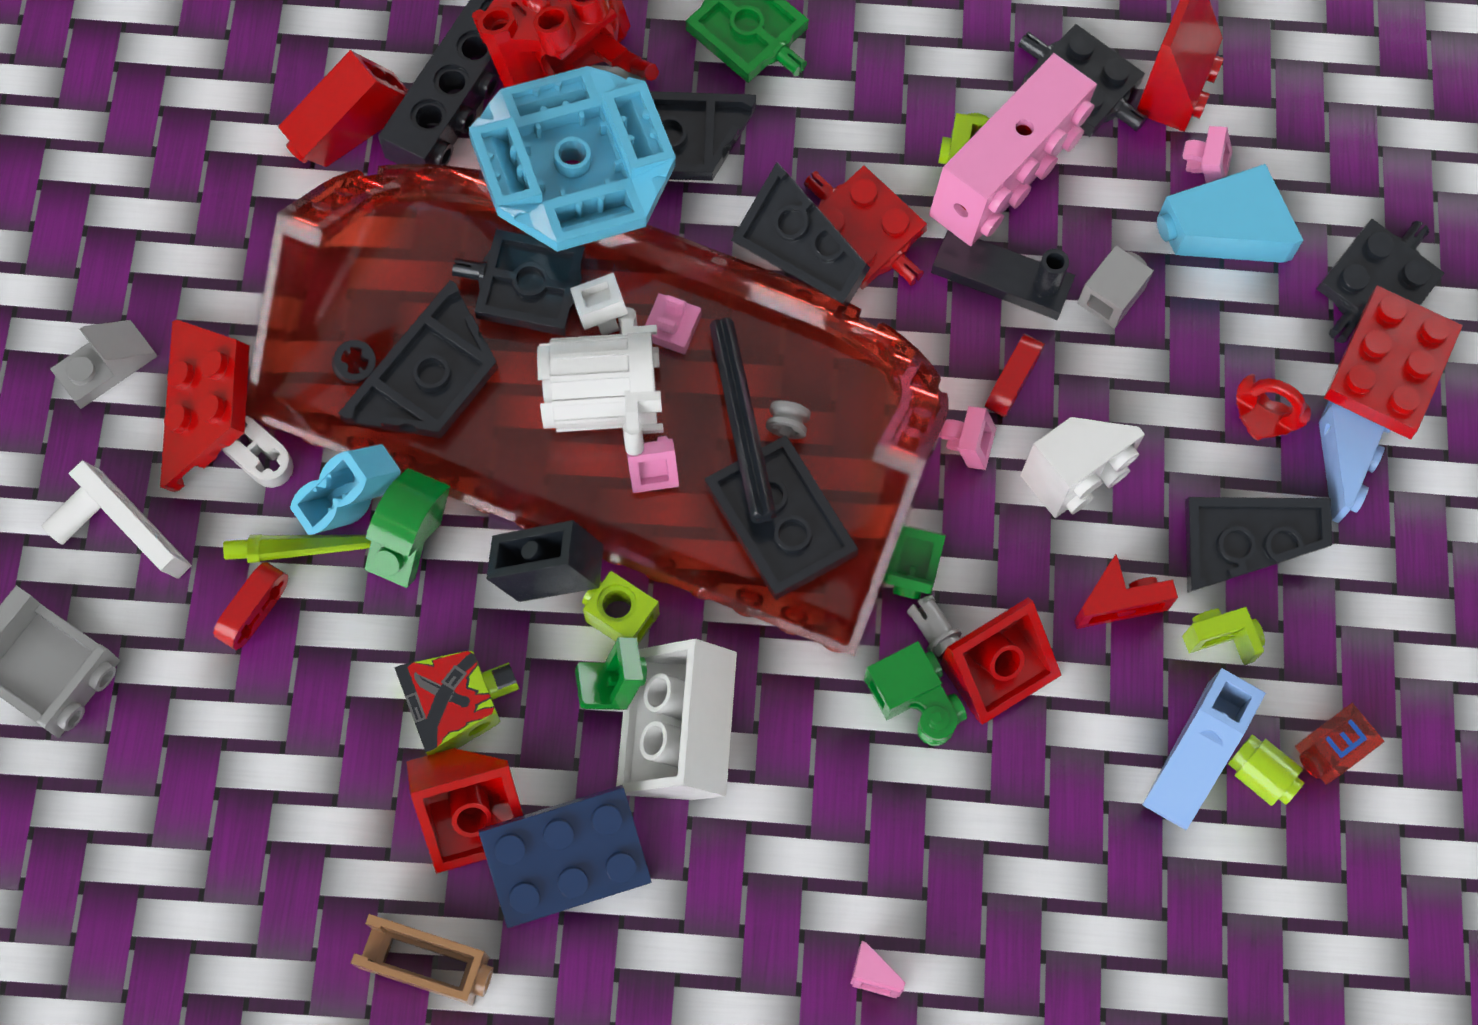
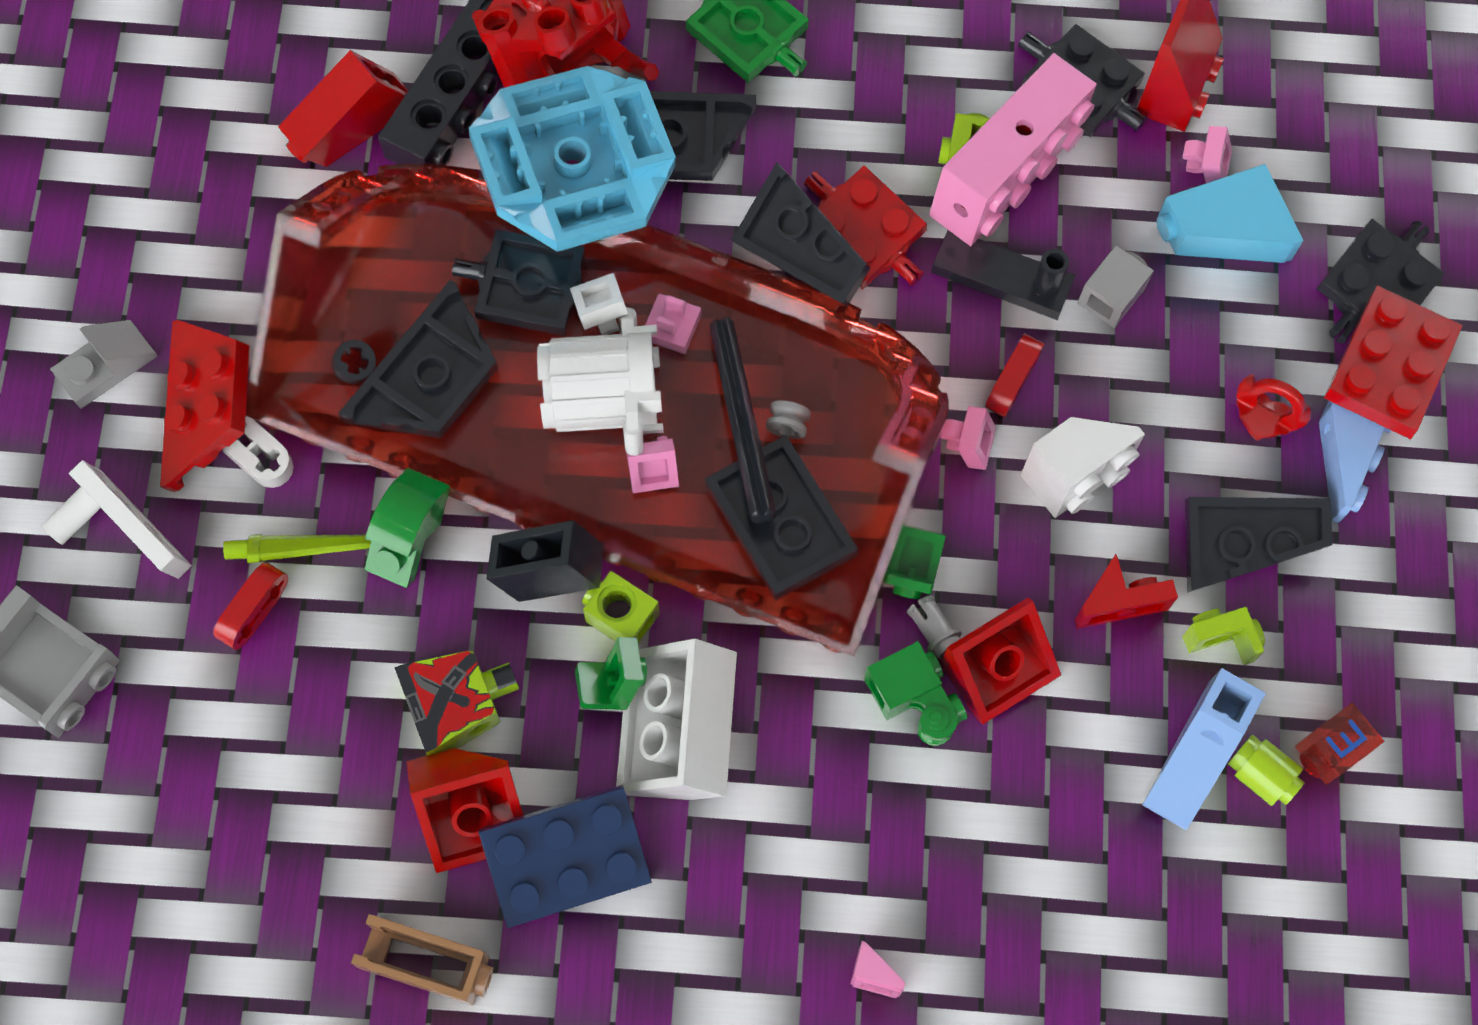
(344, 489): medium azure brick -> none

